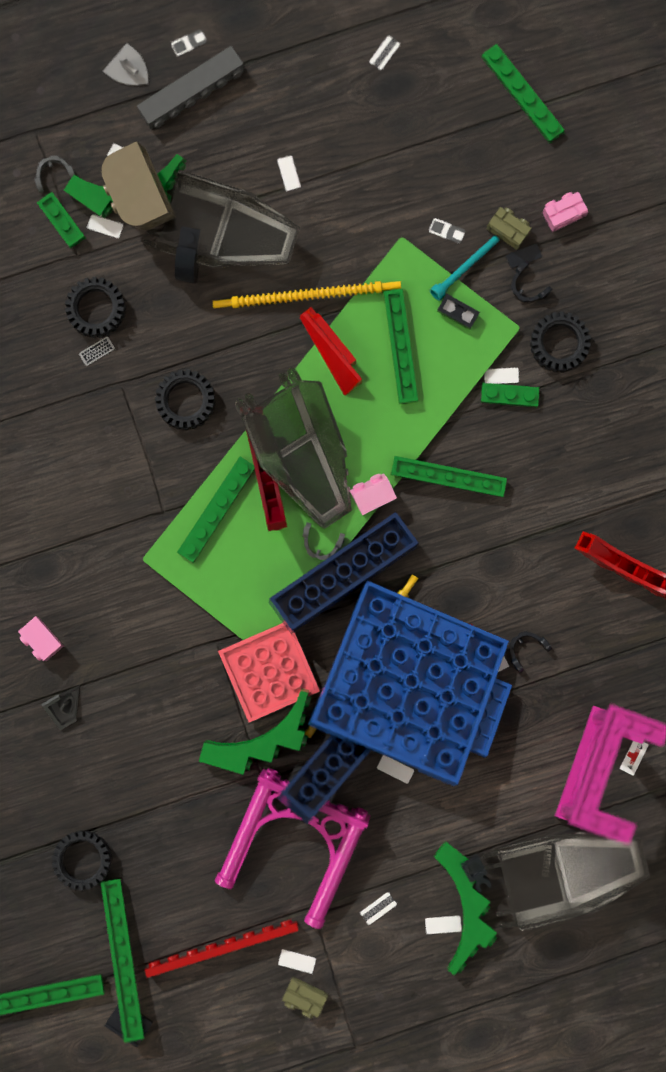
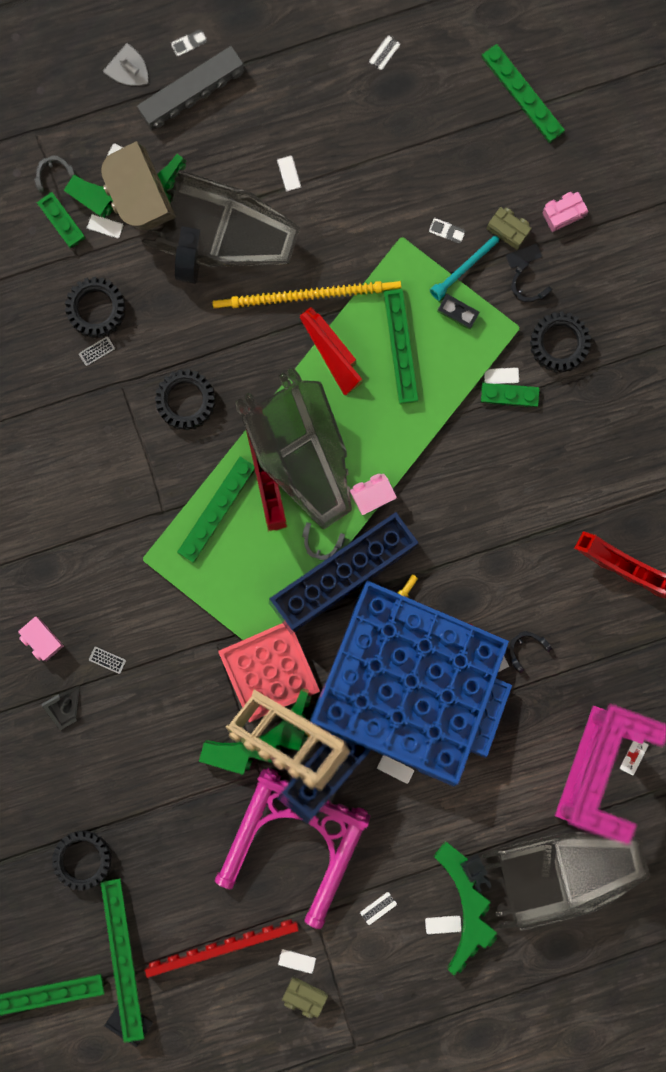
(107, 660): none -> sticker
(280, 760): none -> tan window
(448, 476): green plate -> none

